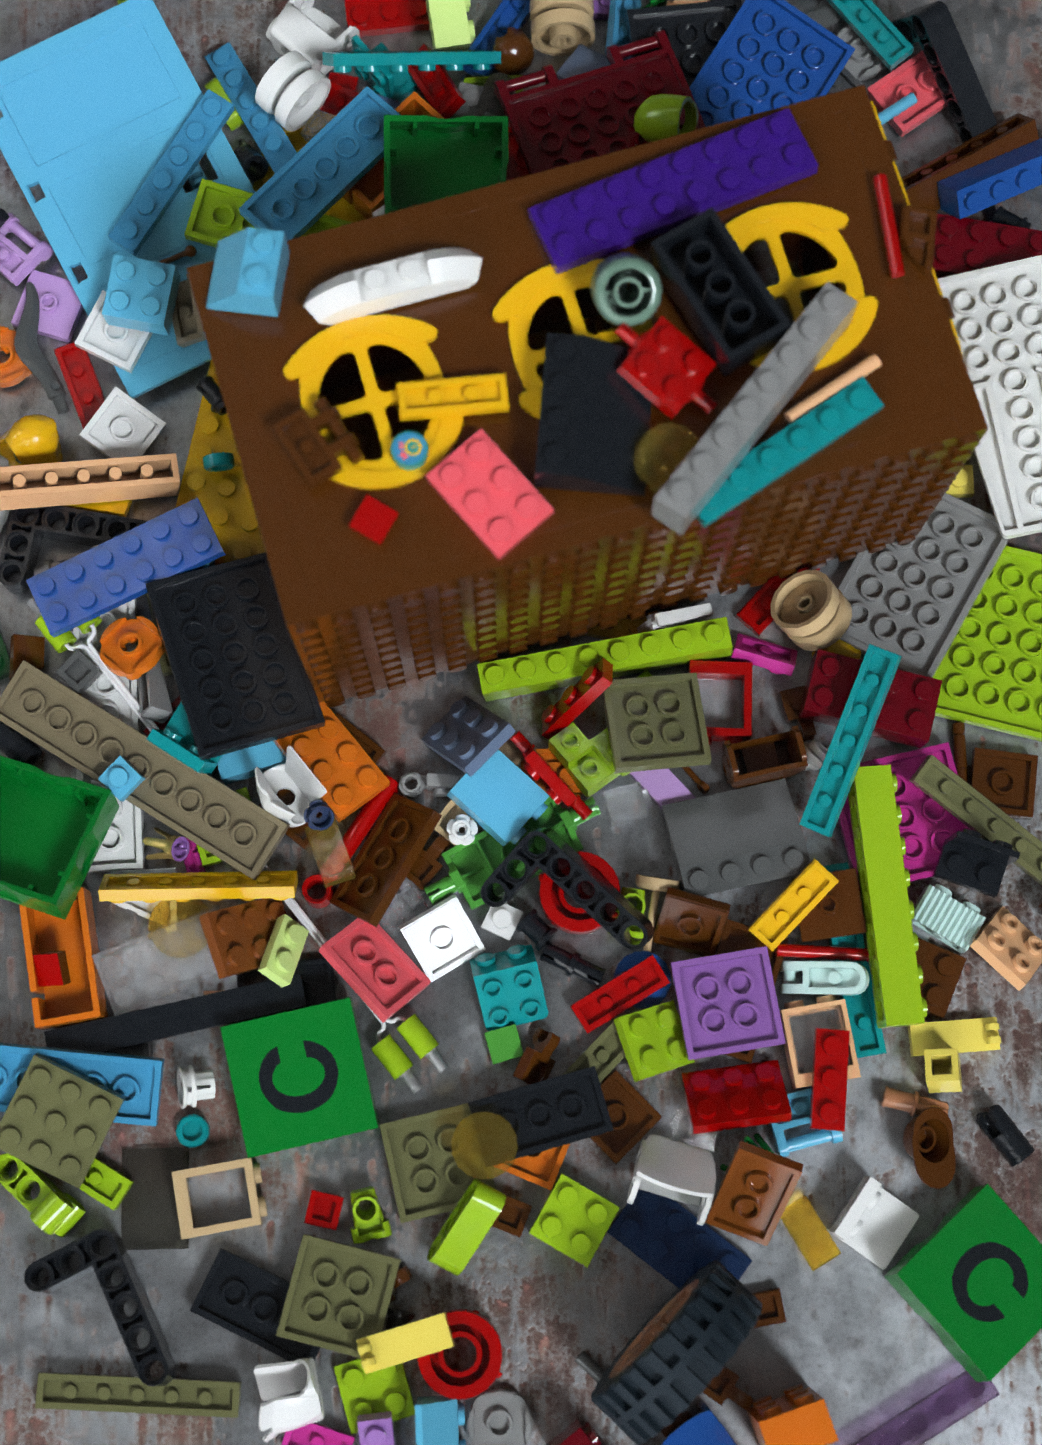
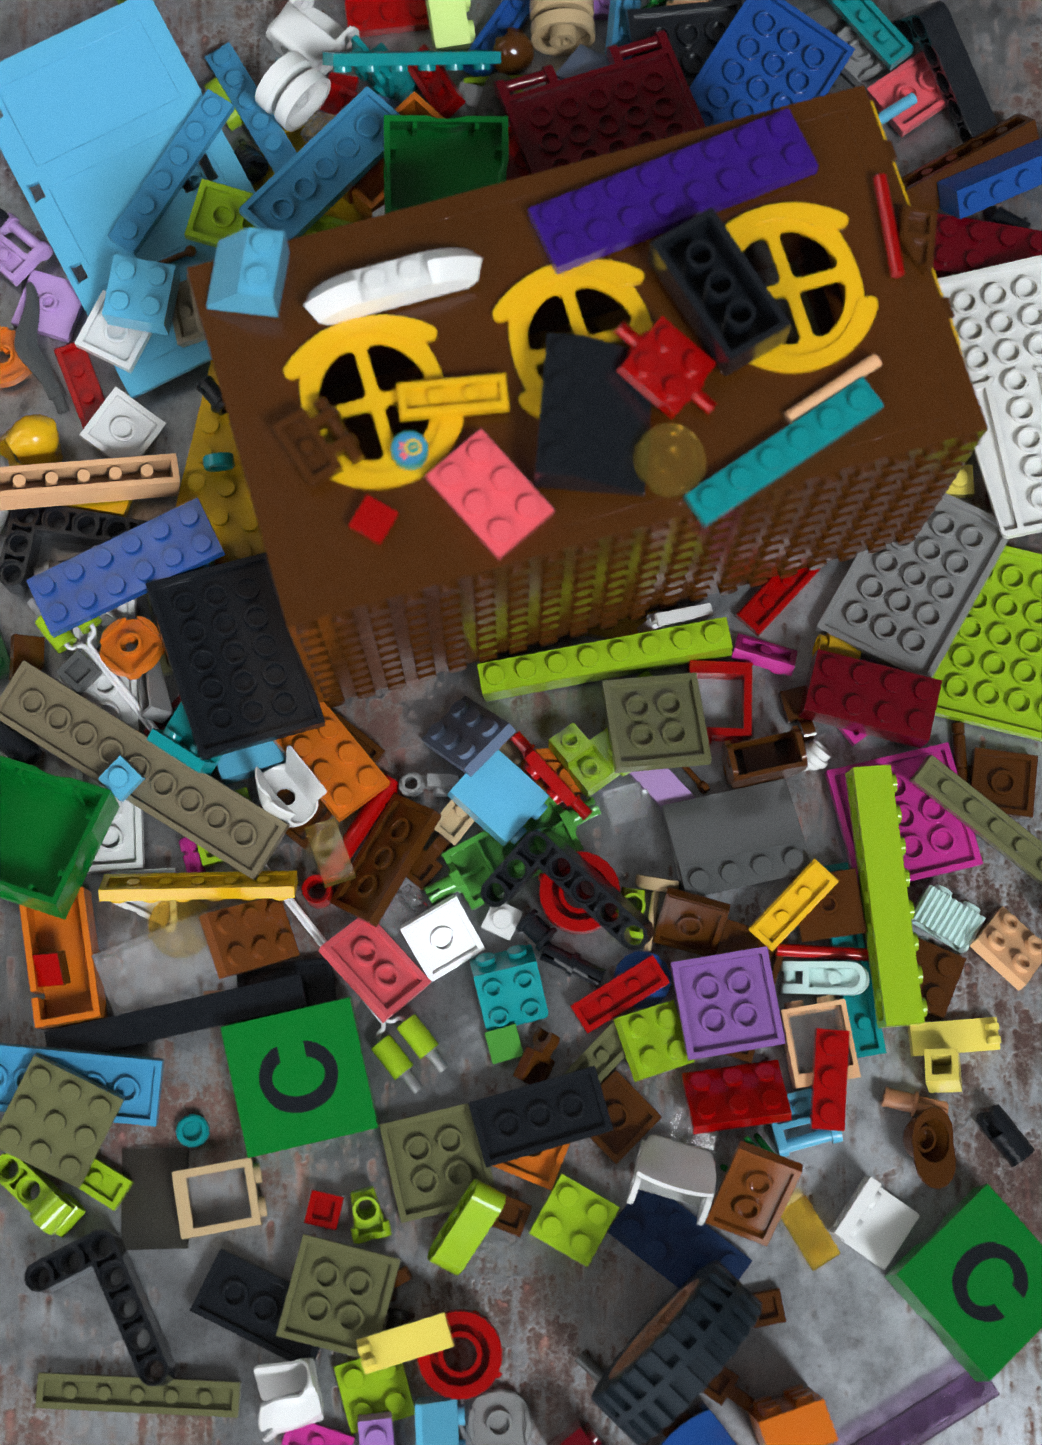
(173, 846): pearl gold piece -> none
(196, 1086): white piece -> none
(283, 950): yellowish green plate -> none
(318, 823): dark blue plate -> none
(462, 838): white plate -> none
(484, 1145): clear yellow tile -> none
(577, 698): red plate -> none
(626, 305): sand green head -> none
(660, 116): lime piece -> none
(753, 409): light grey brick -> none
(811, 610): tan wheel -> none
(850, 740): teal plate -> none
(974, 862): black bracket -> none

